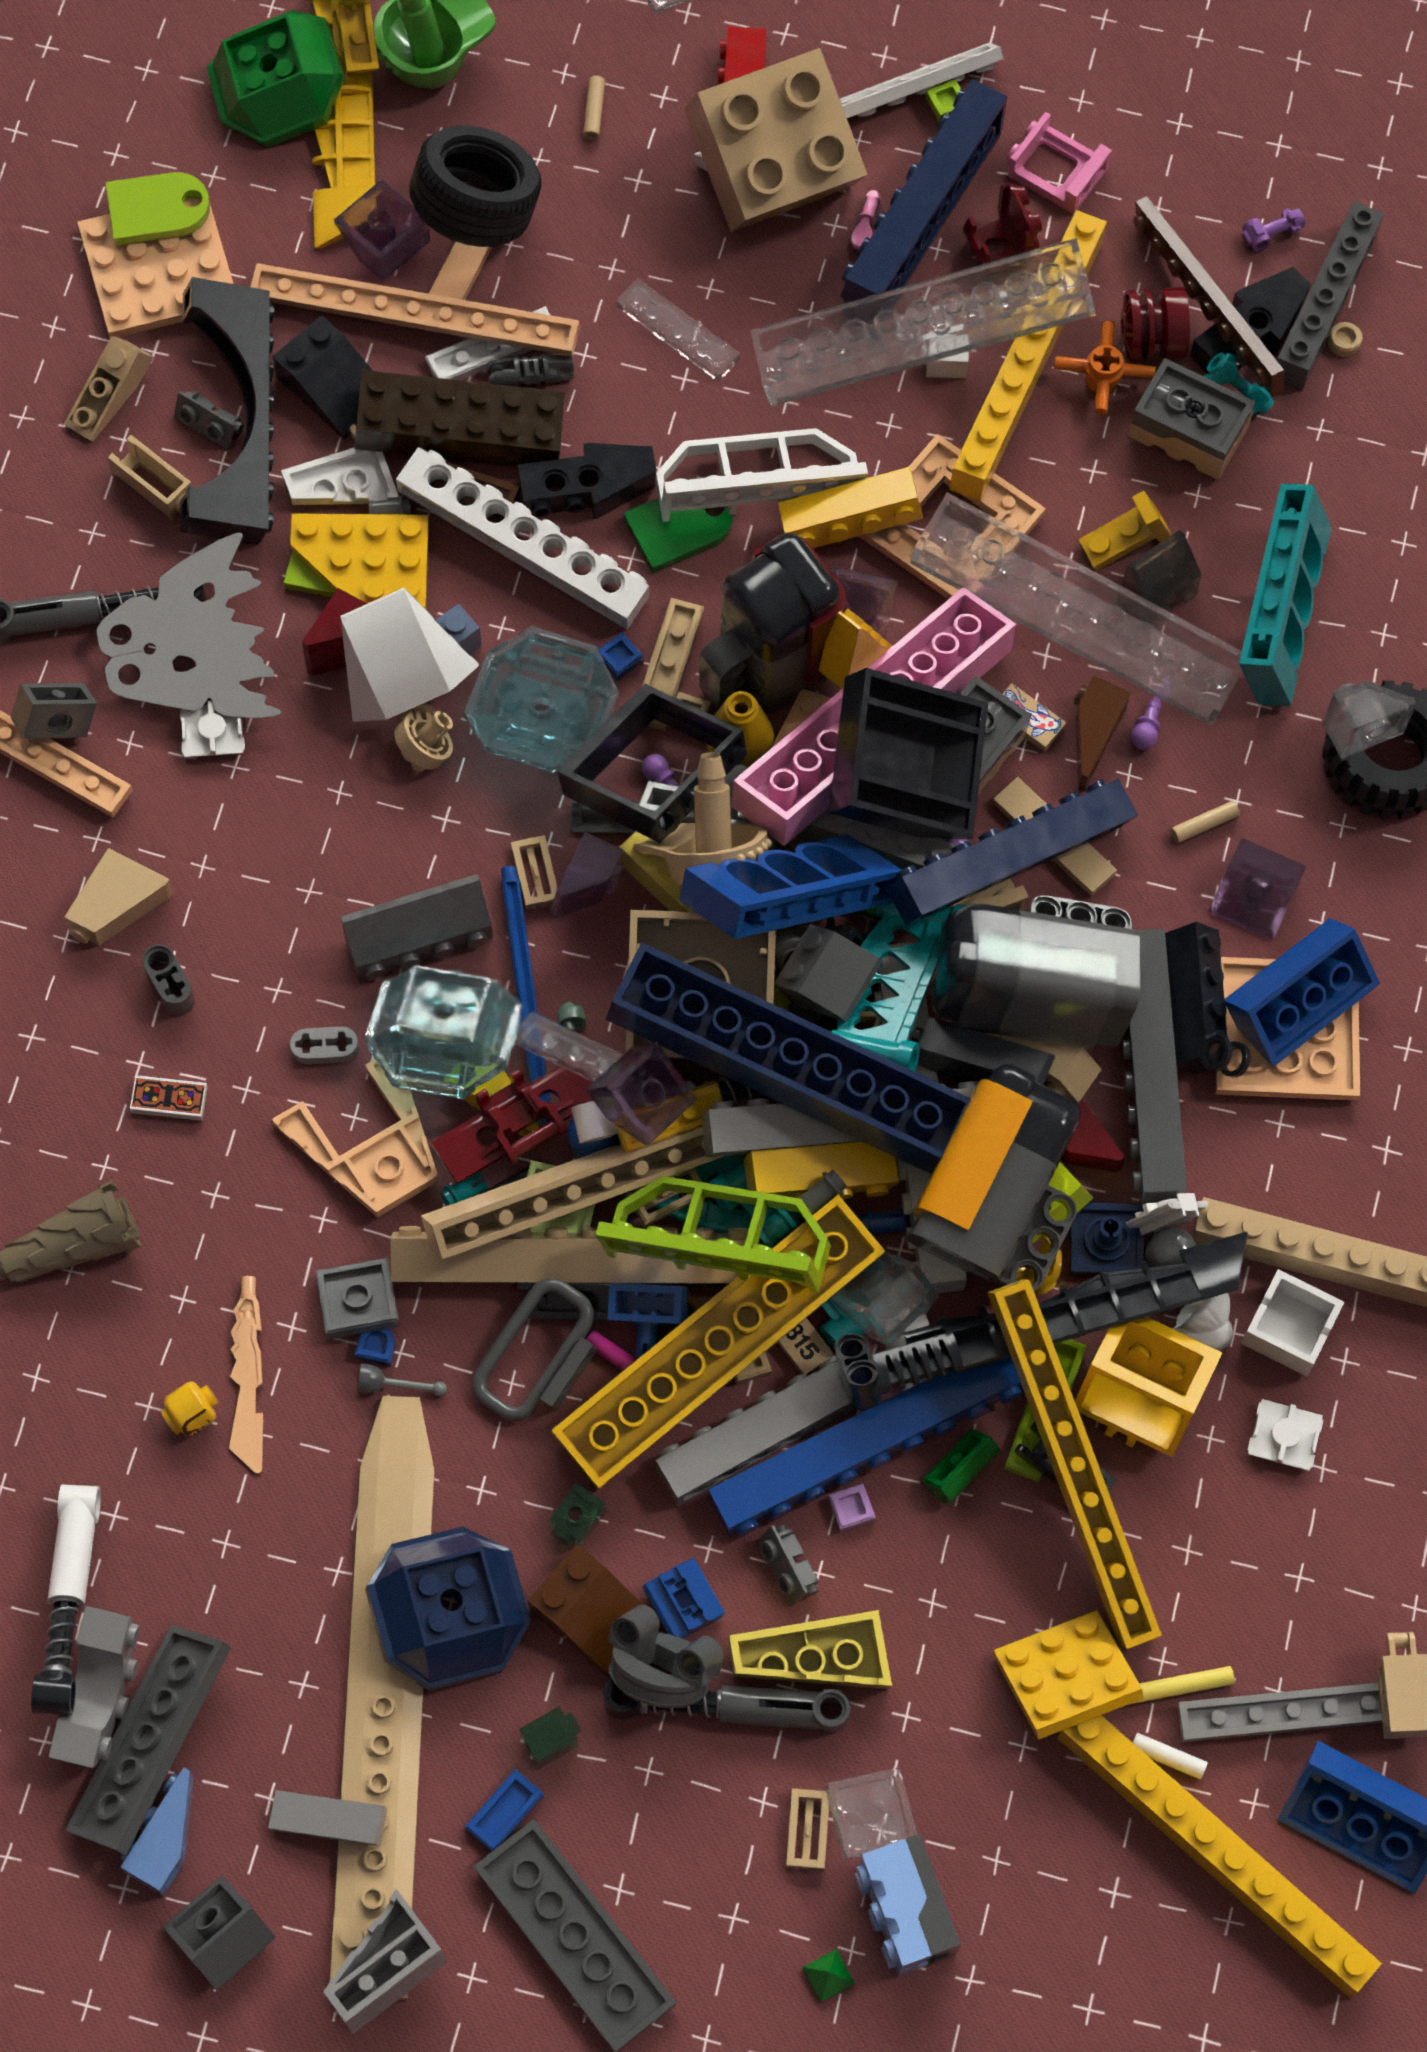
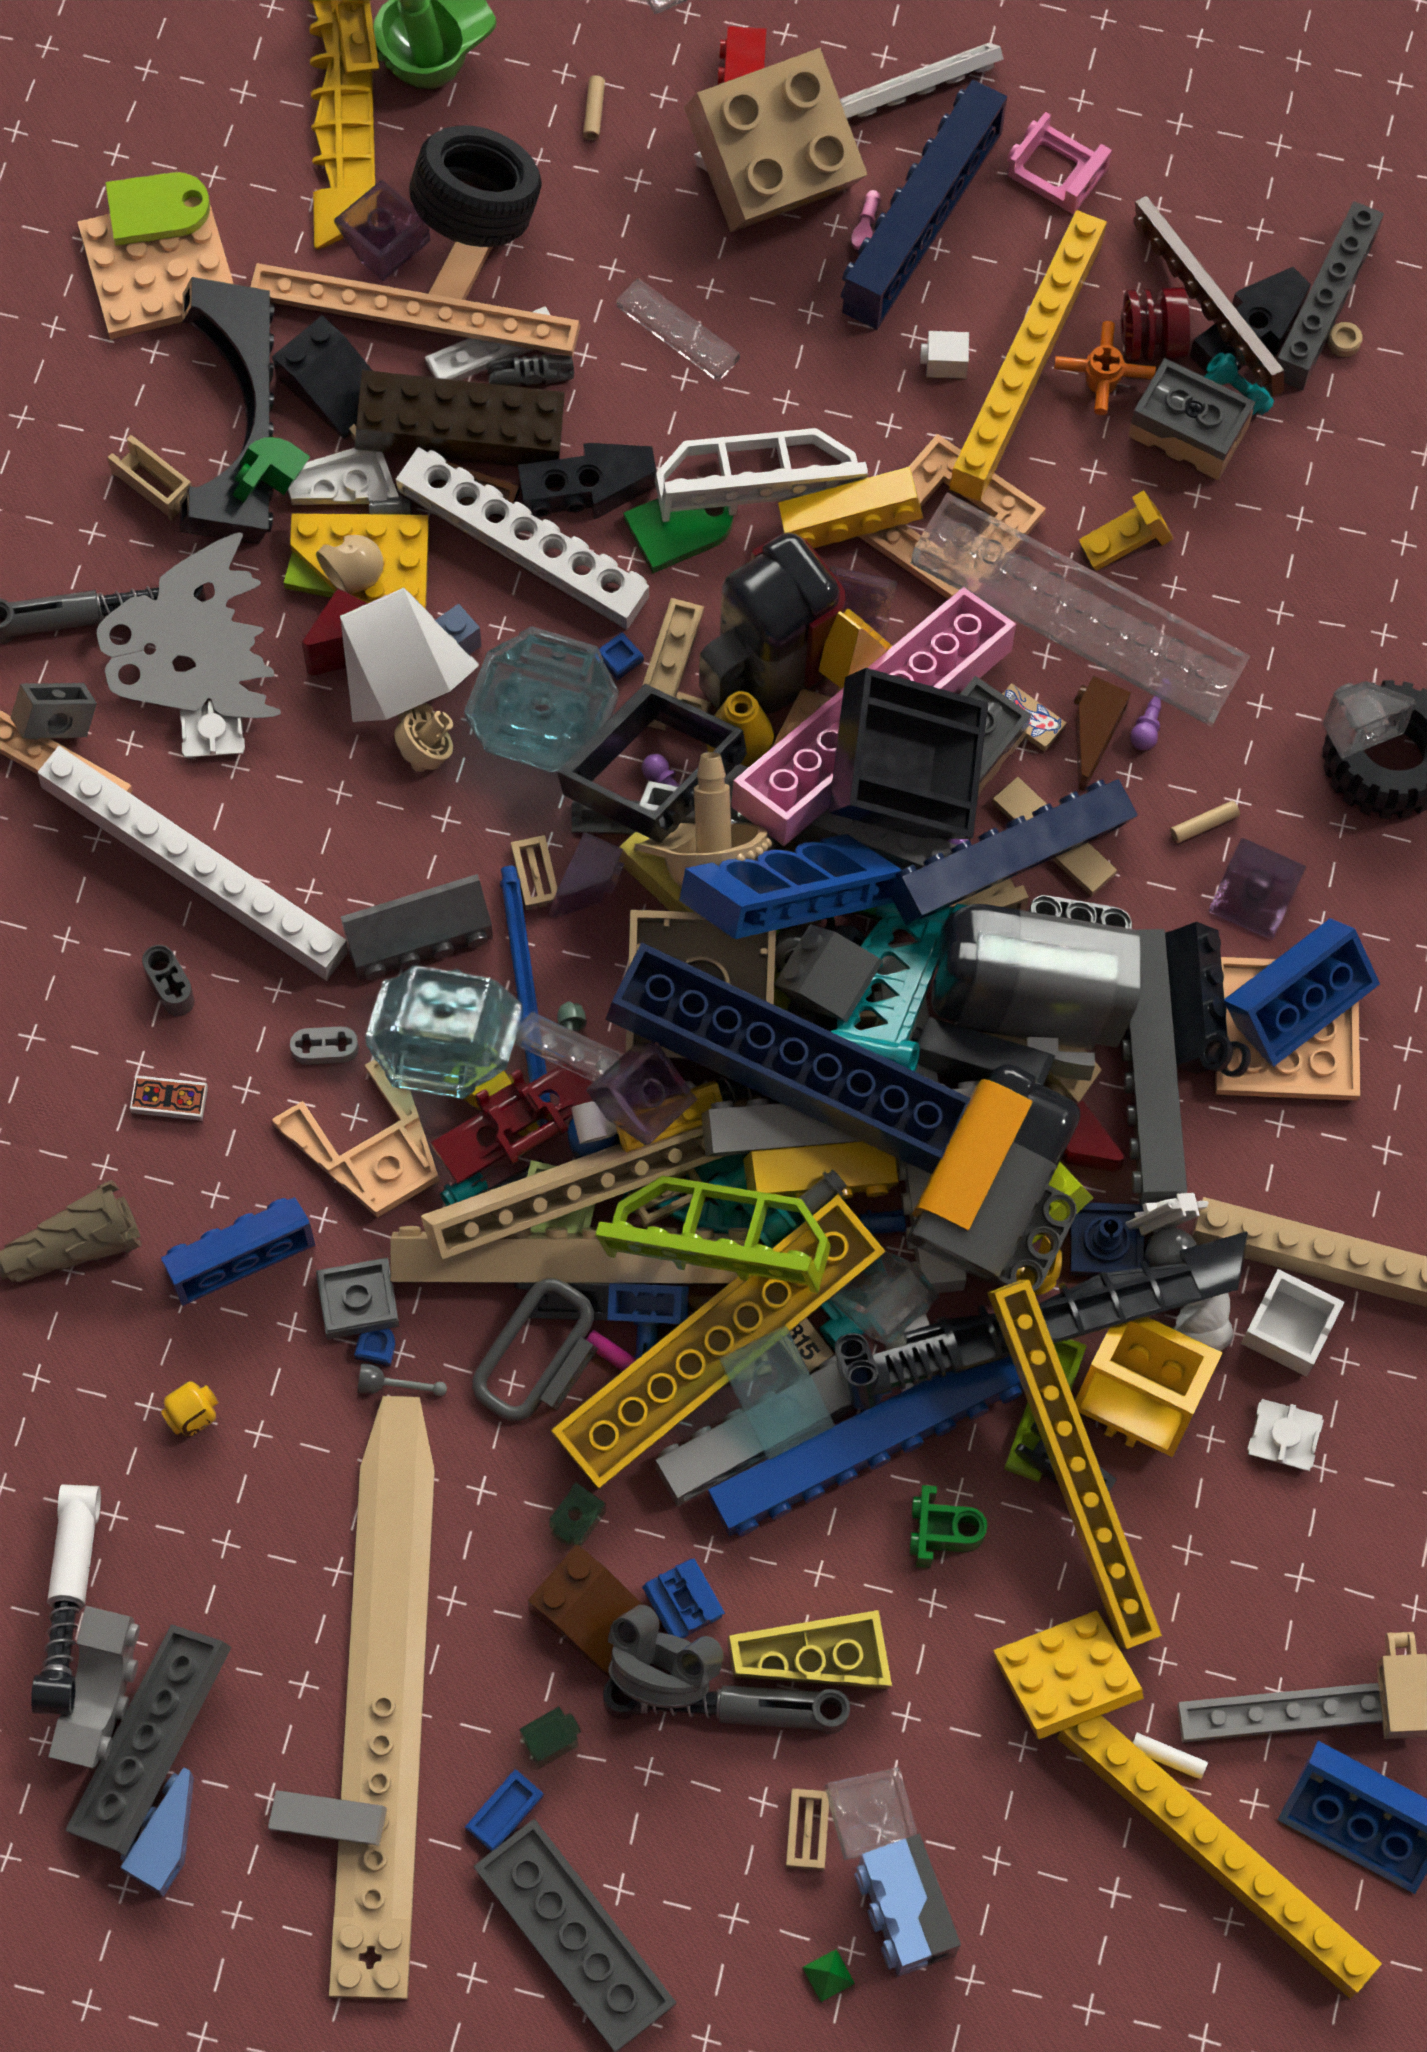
(108, 387): tan slope -> none
(115, 898): tan slope -> none
(193, 863): none -> white brick
(200, 415): dark grey hinge -> none
(219, 1932): dark grey slope -> none
(238, 1250): none -> blue slope
(247, 1372): light nougat sword -> none
(272, 461): none -> green brick
(290, 97): green piece -> none
(353, 564): none -> tan helmet
(384, 1966): light grey wedge -> none
(440, 1644): dark blue piece -> none
(776, 1392): none -> clear light blue tile
(779, 1549): dark grey hinge -> none
(851, 1507): lavender tile -> none
(923, 322): clear brick -> none
(940, 1527): none -> green pin
(942, 98): lime plate -> none
(961, 1465): green brick -> none
(1014, 226): dark red piece -> none
(1065, 1064): none -> light grey slope
(1165, 573): clear smoke slope -> none
(1187, 1683): light yellow piece -> none
(1259, 235): medium lavender bar -> none
(1285, 594): teal fence -> none

